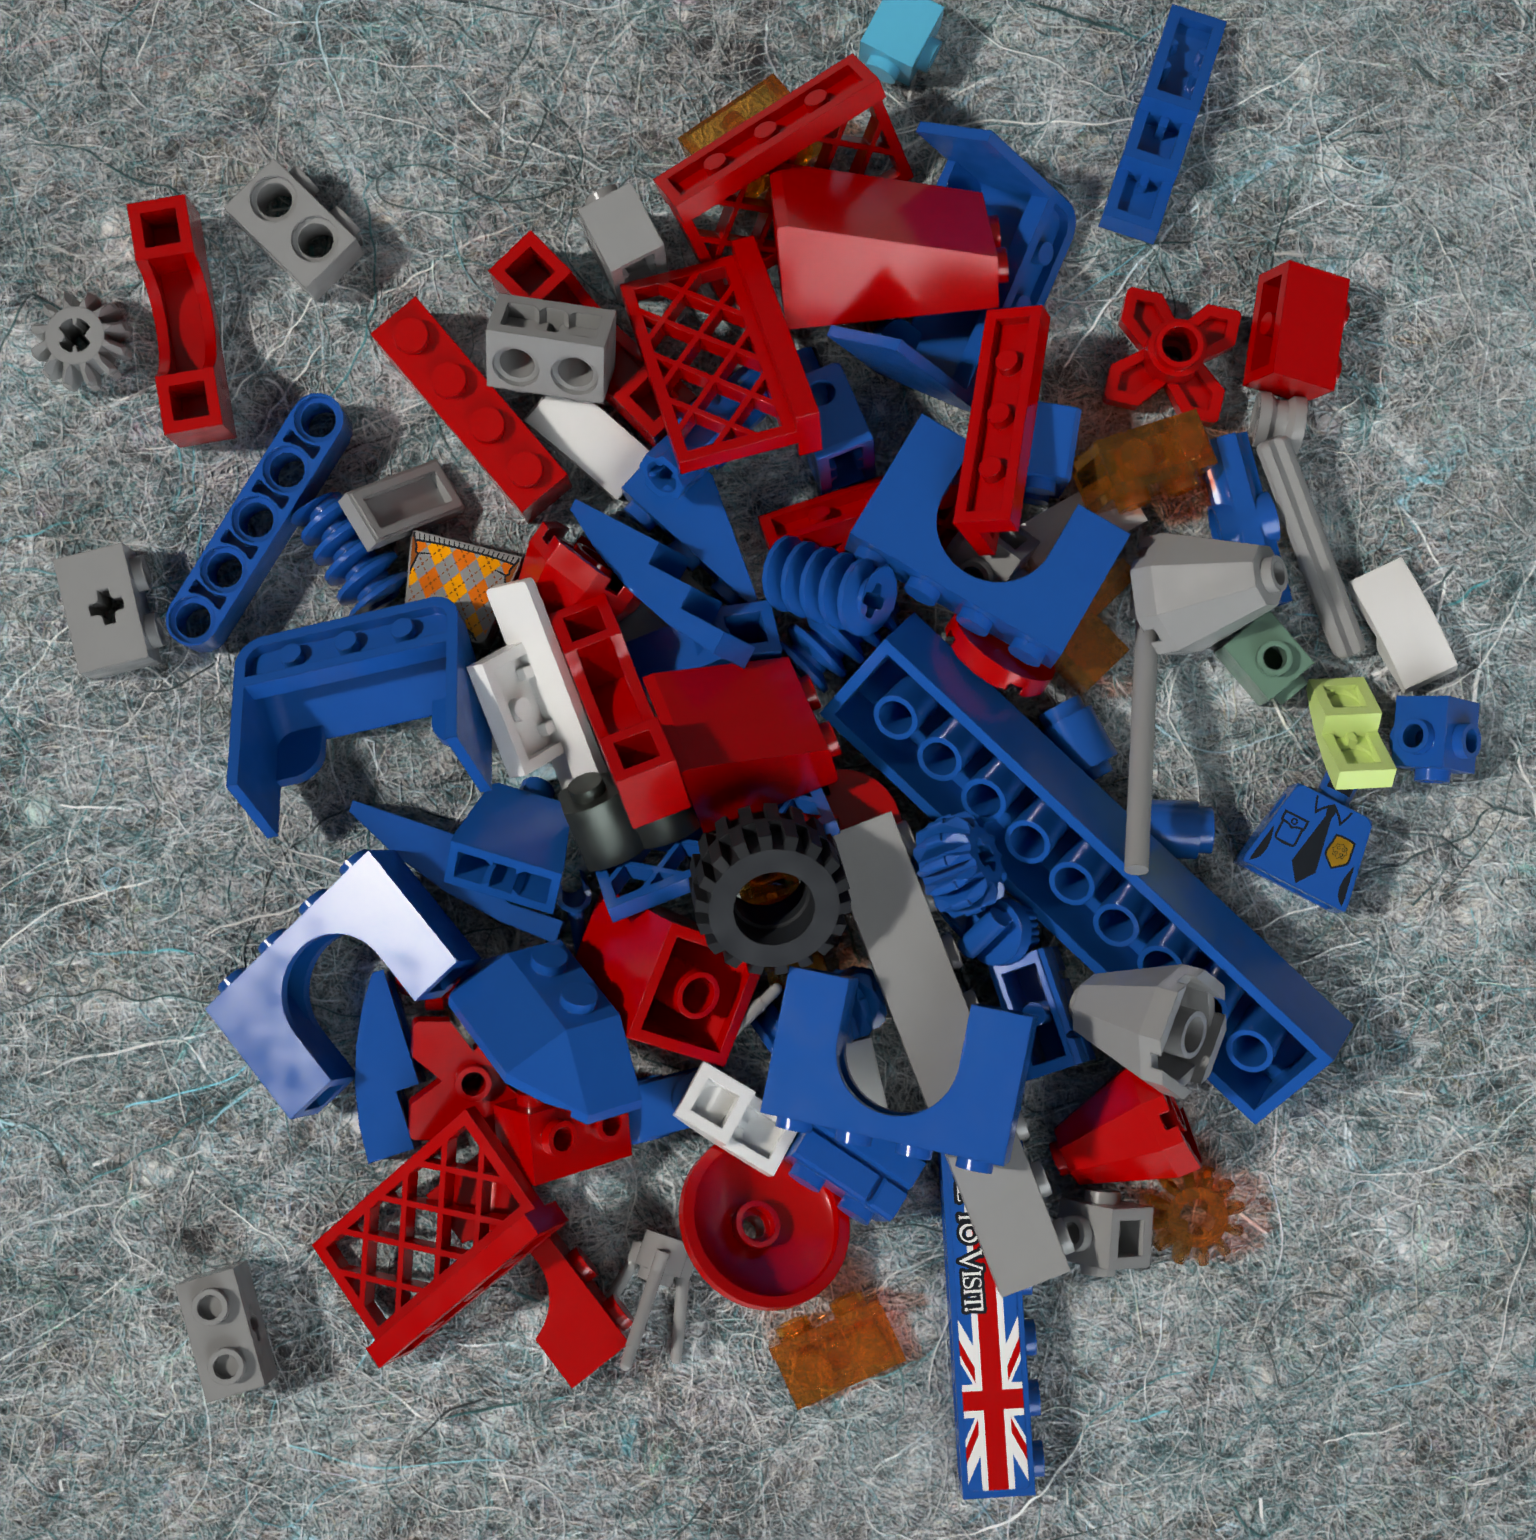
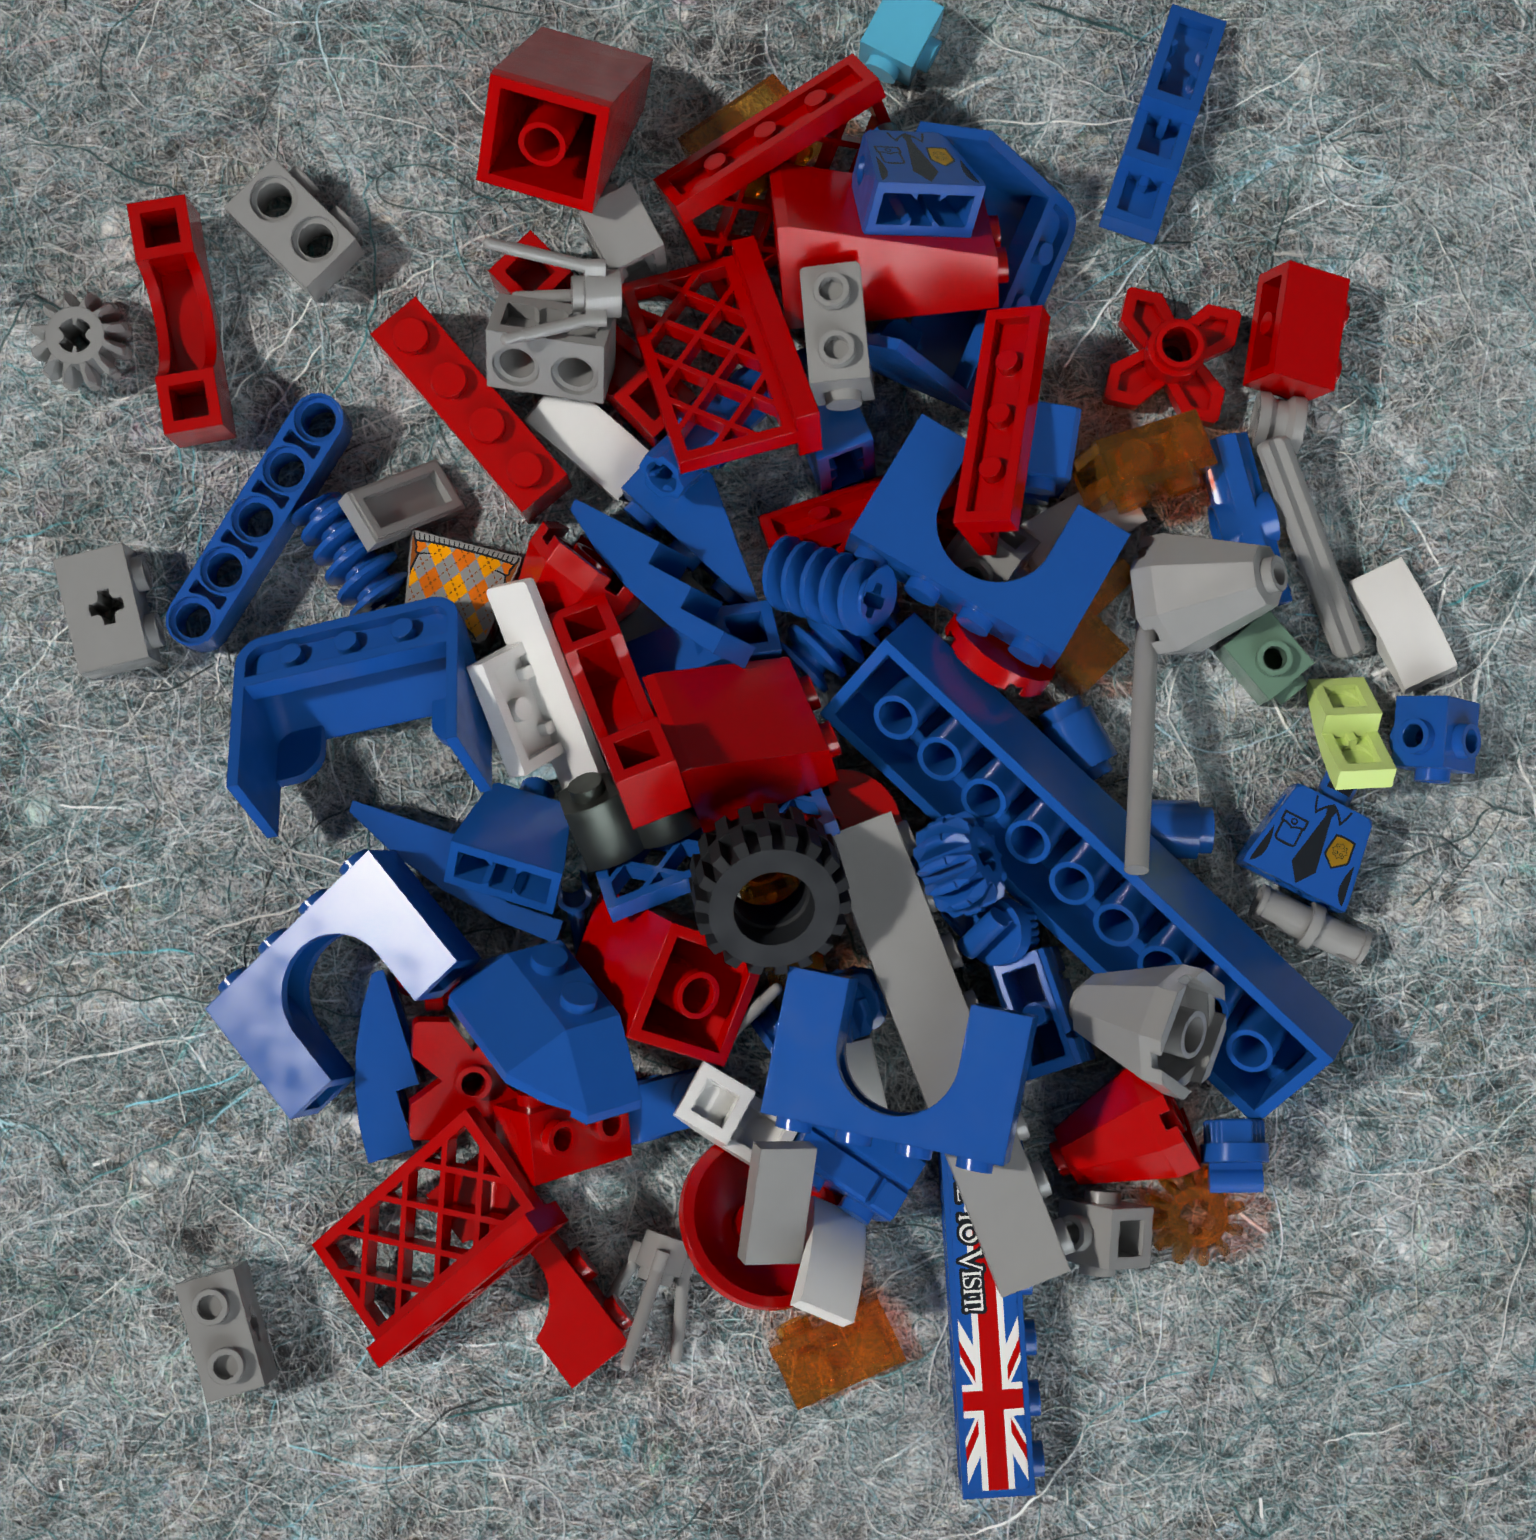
(561, 117): none -> red slope
(594, 293): none -> light grey plant
(777, 1202): none -> light grey tile
(830, 1264): none -> white slope
(836, 335): none -> light grey bracket
(914, 185): none -> blue torso
(1234, 1155): none -> blue piece
(1310, 925): none -> light grey pin

